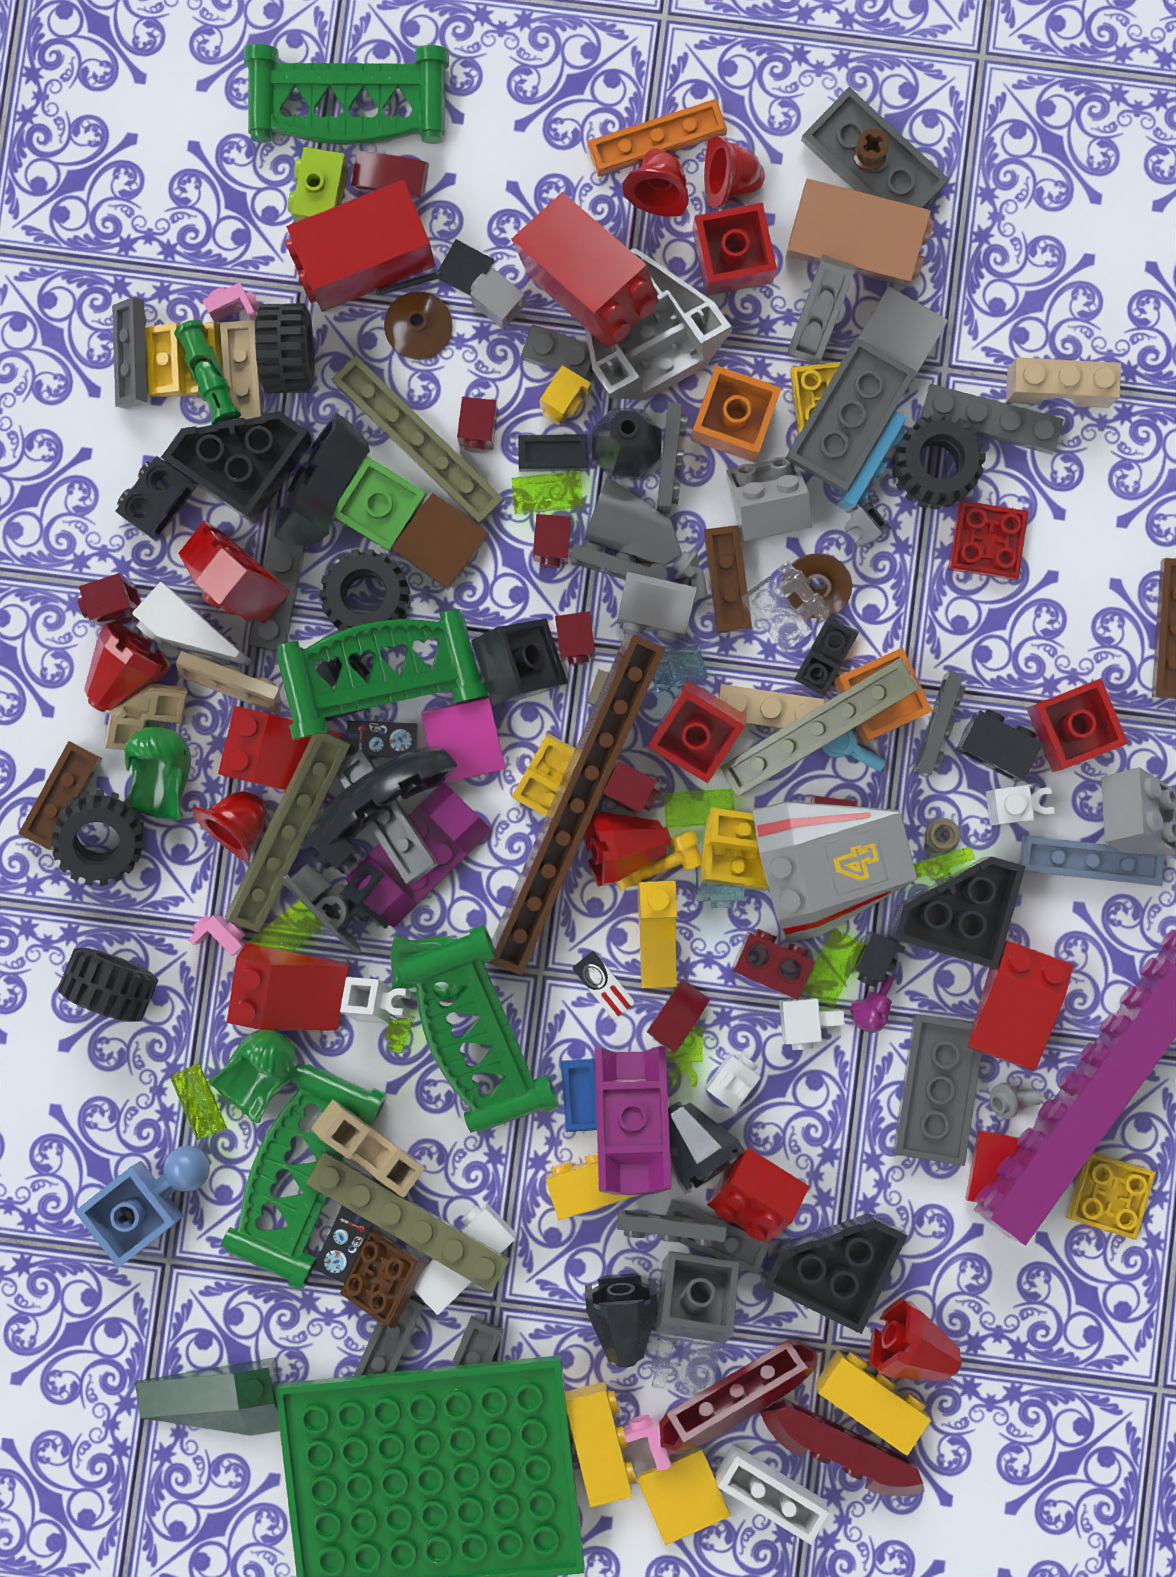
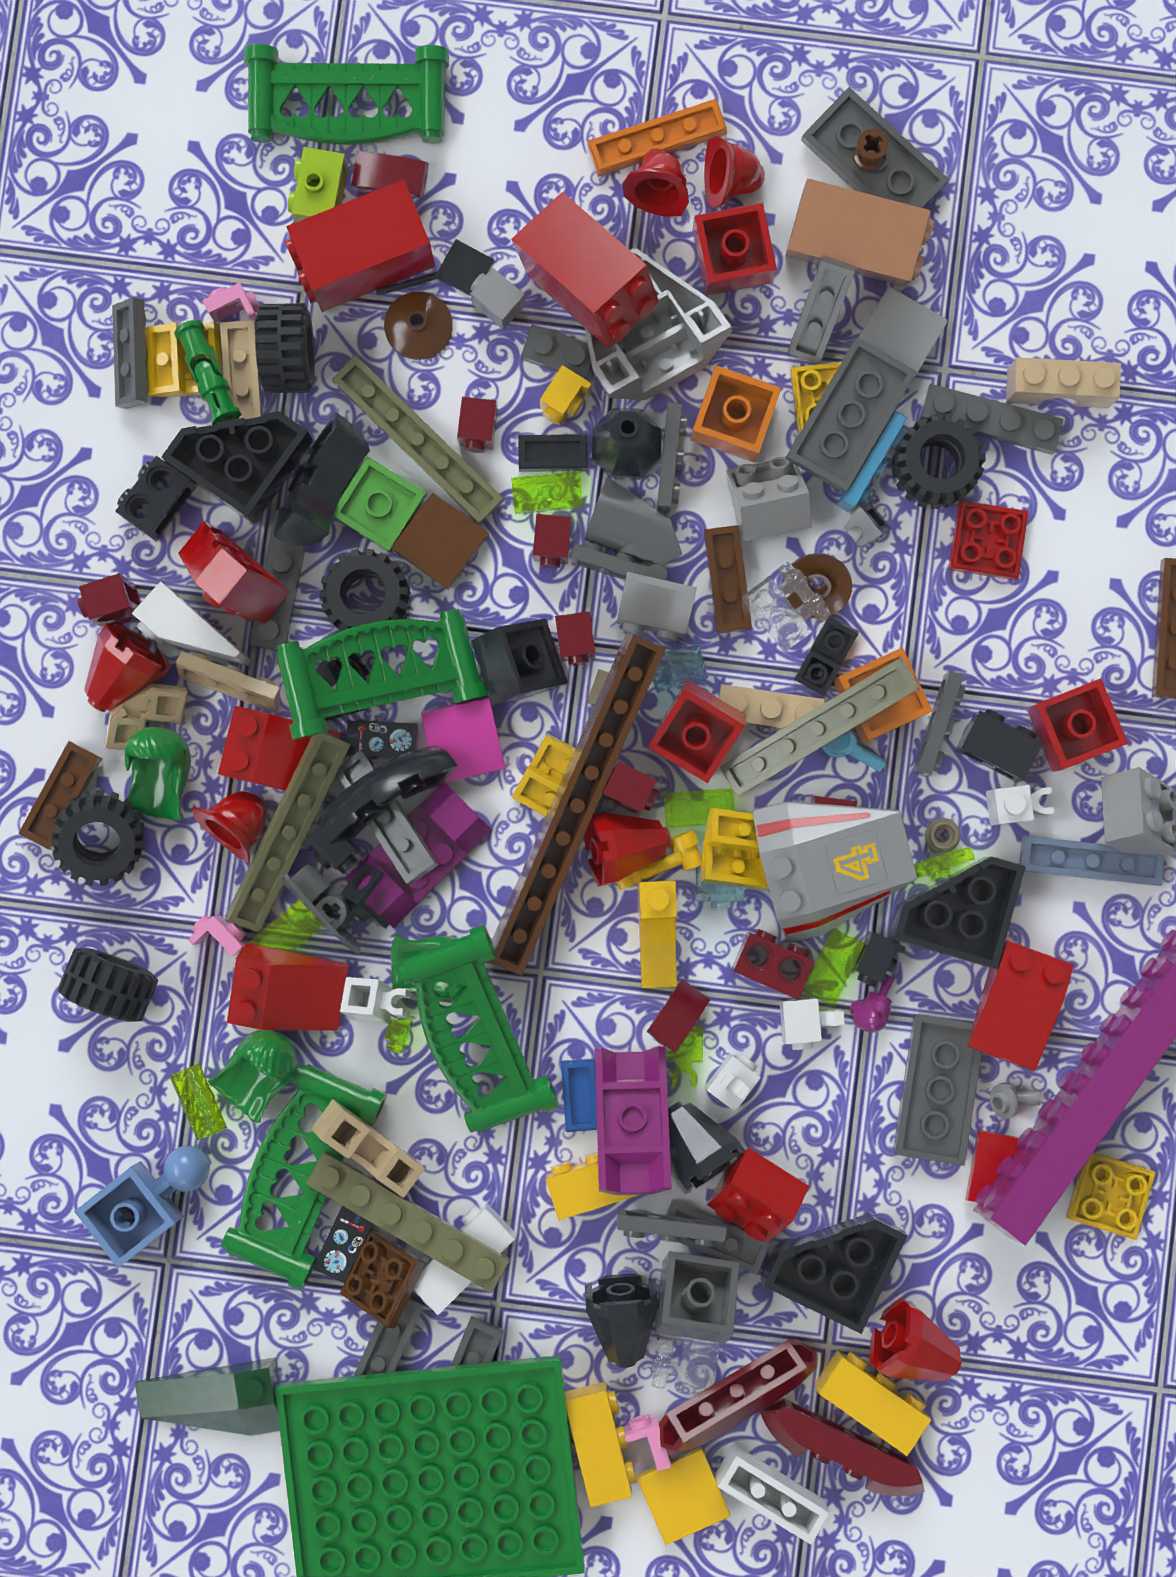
(603, 985): sticker -> none
(688, 566): light grey plate -> none

